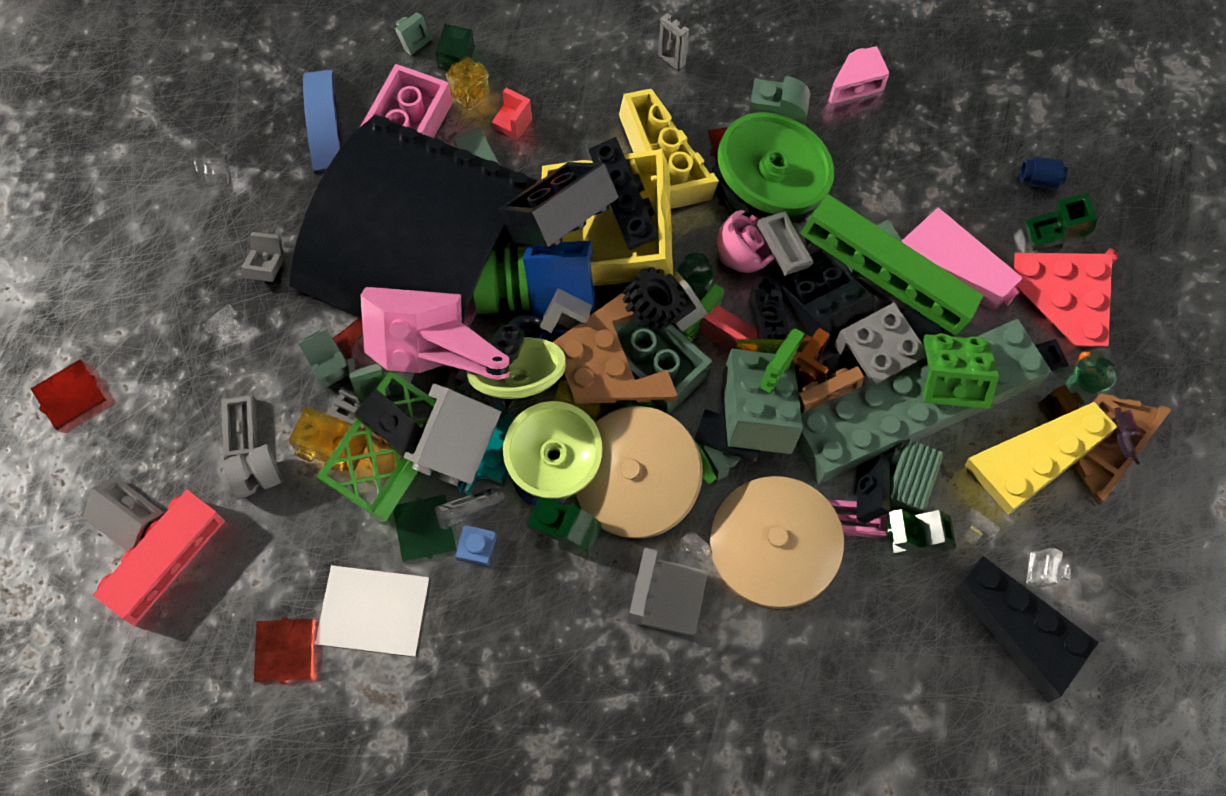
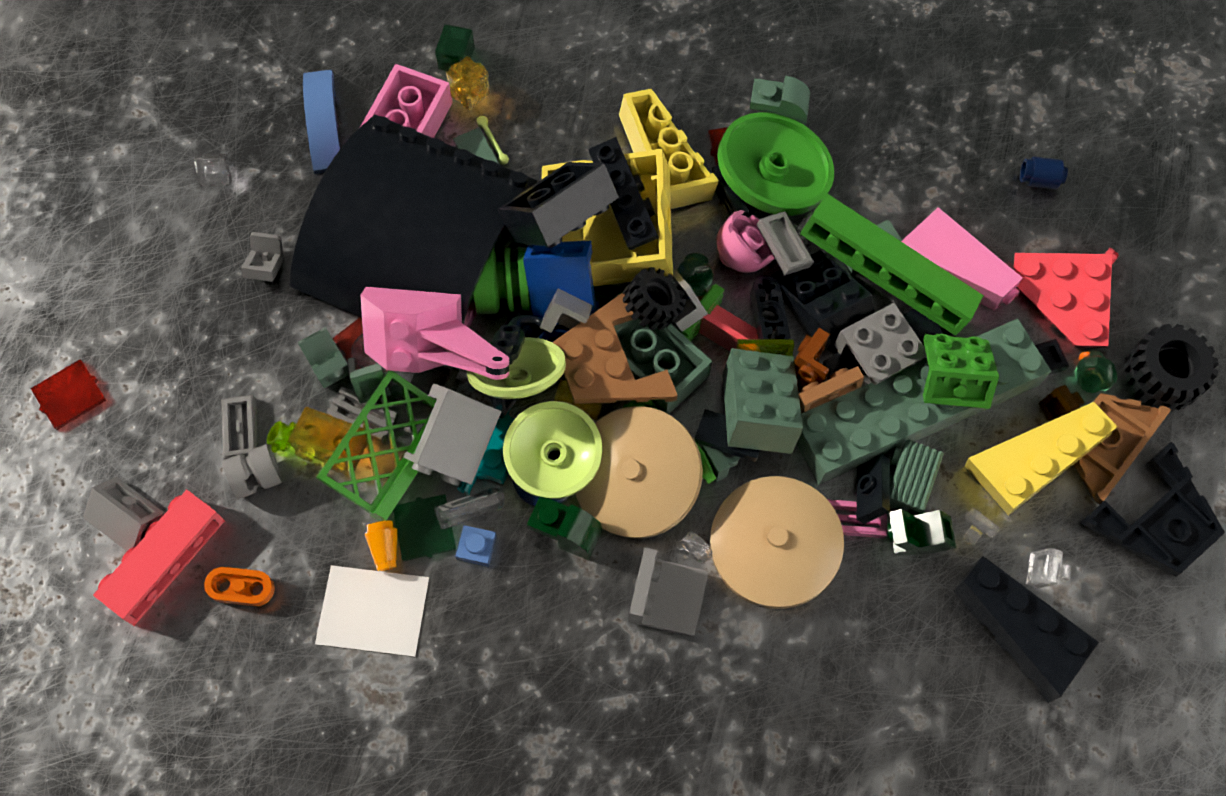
(220, 321): clear tile -> none
(241, 586): none -> orange plate
(279, 436): none -> clear neon green plate
(284, 650): clear red piece -> none
(383, 544): none -> light orange cone
(389, 422): black plate -> none
(413, 32): sand green tile -> none
(482, 122): none -> yellowish green hinge
(514, 115): coral panel -> none
(677, 44): light grey tile -> none
(781, 360): bright green tile -> none
(860, 75): bright pink slope -> none
(1066, 226): dark green brick -> none
(1125, 429): plate -> none
(1171, 530): none -> black wing
(1186, 352): none -> black tyre

